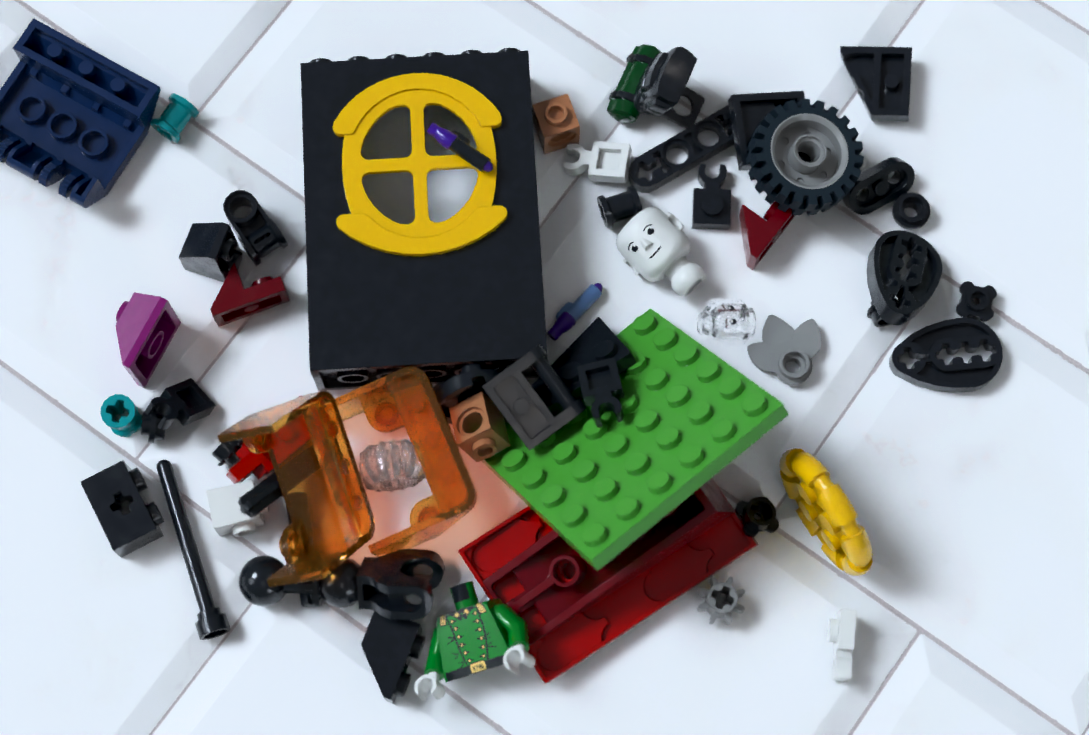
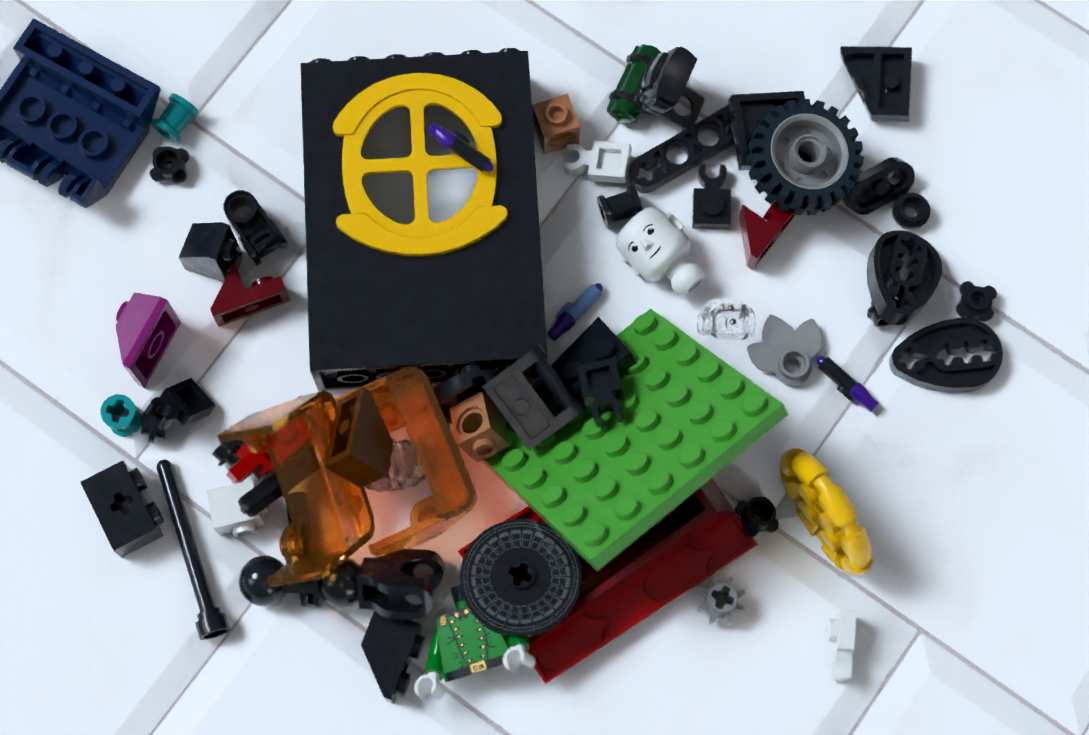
(168, 154): none -> black plate
(359, 440): none -> reddish brown slope
(533, 605): none -> black piece
(846, 384): none -> piece

